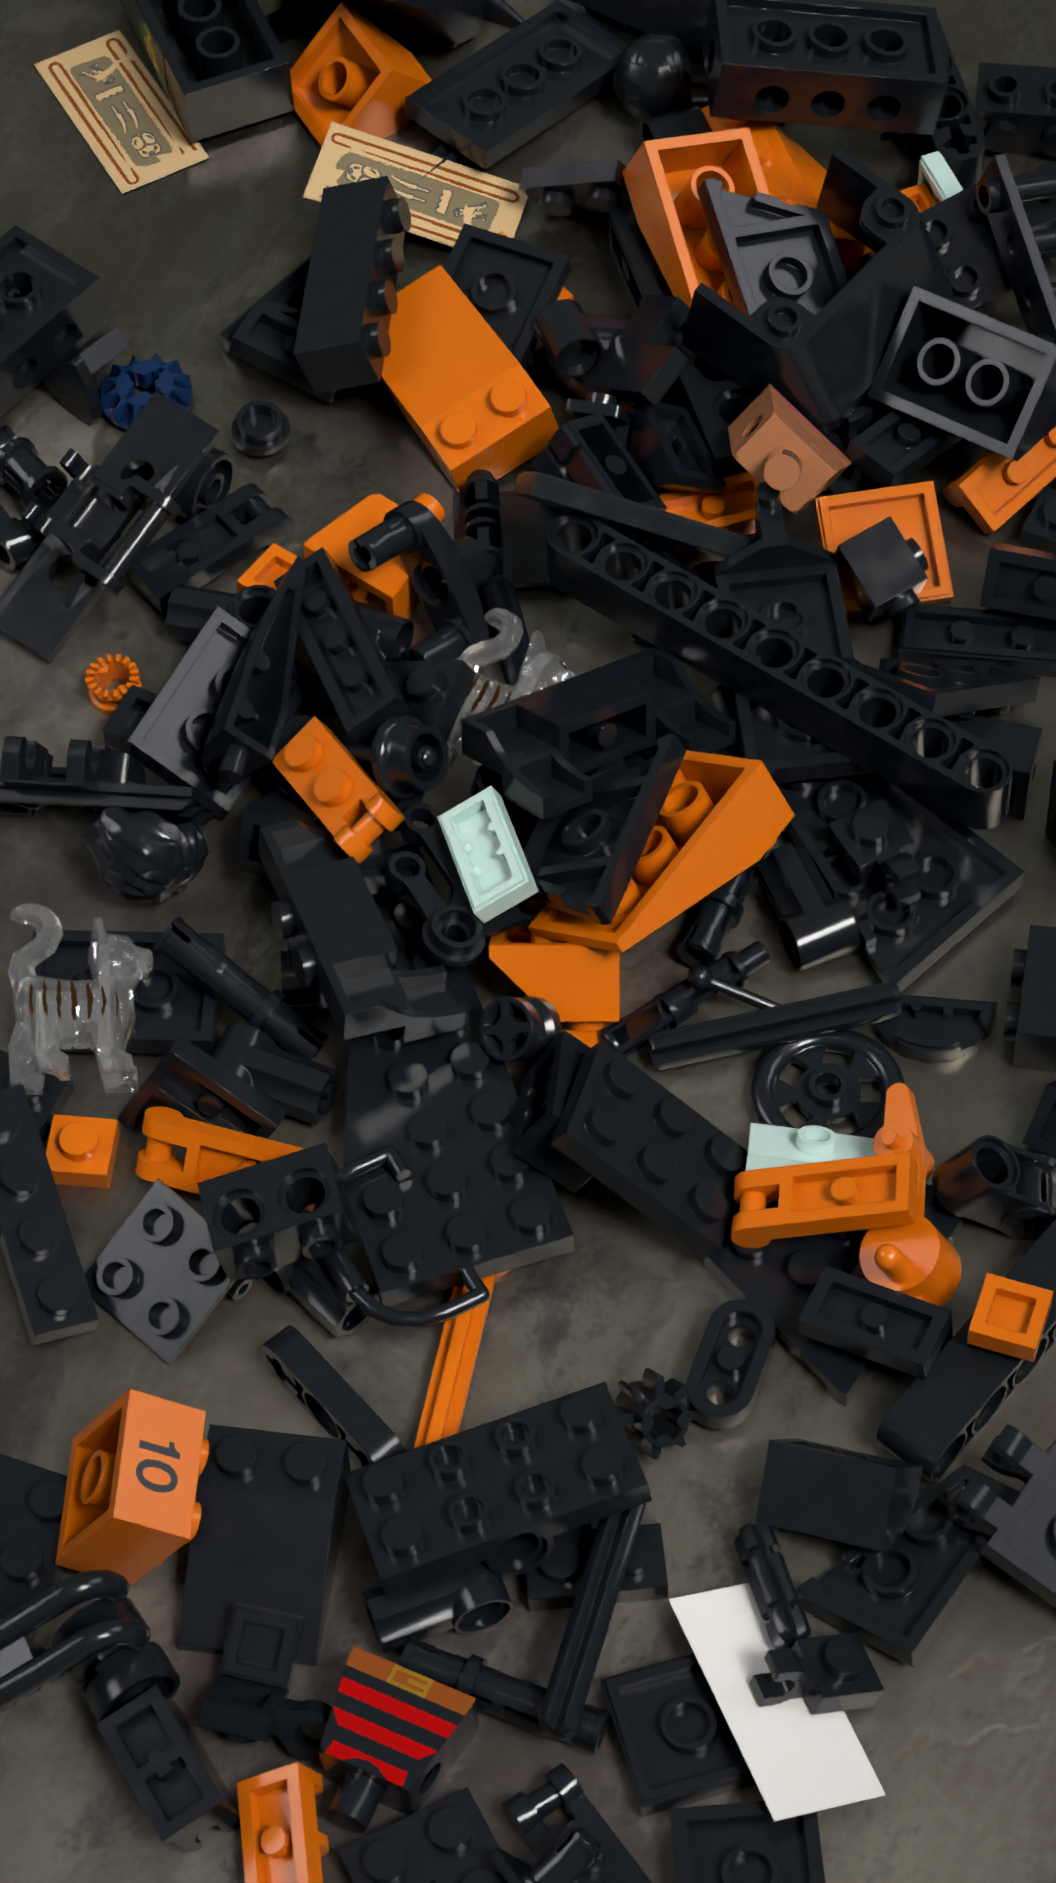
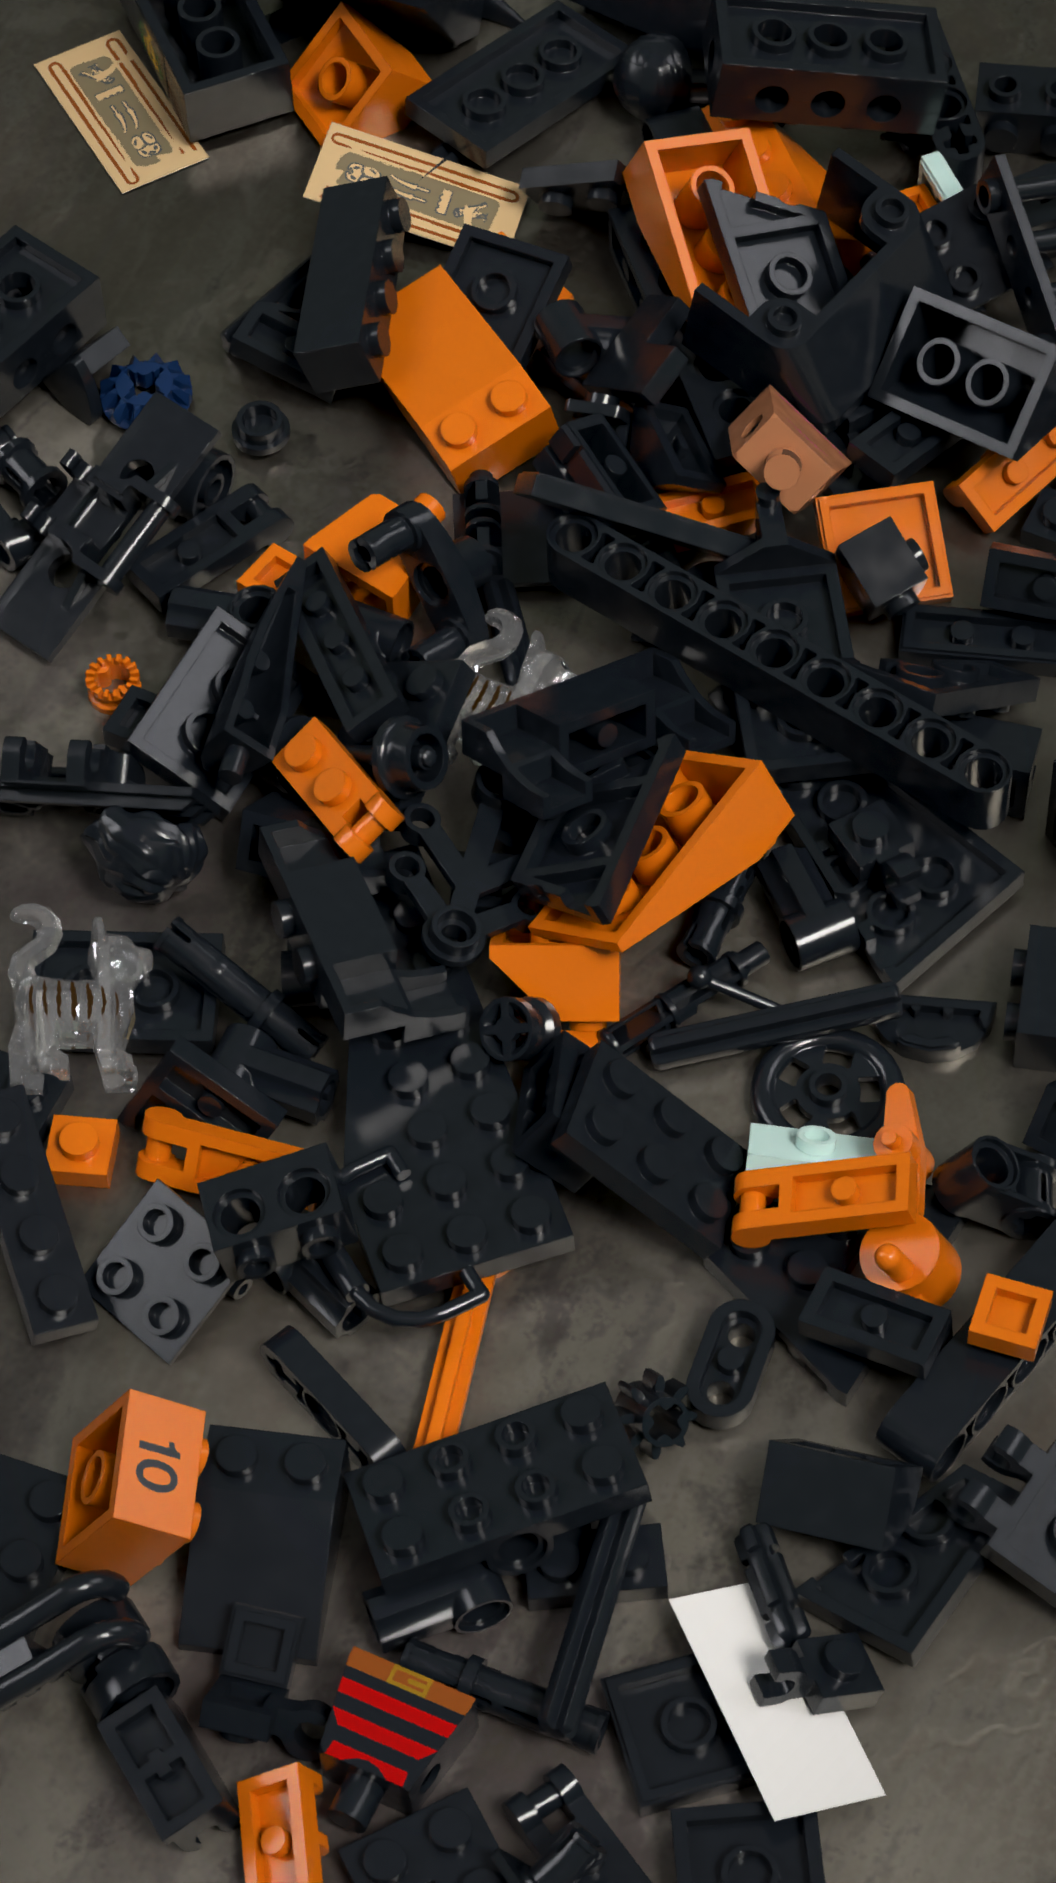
(487, 854): light aqua plate -> none

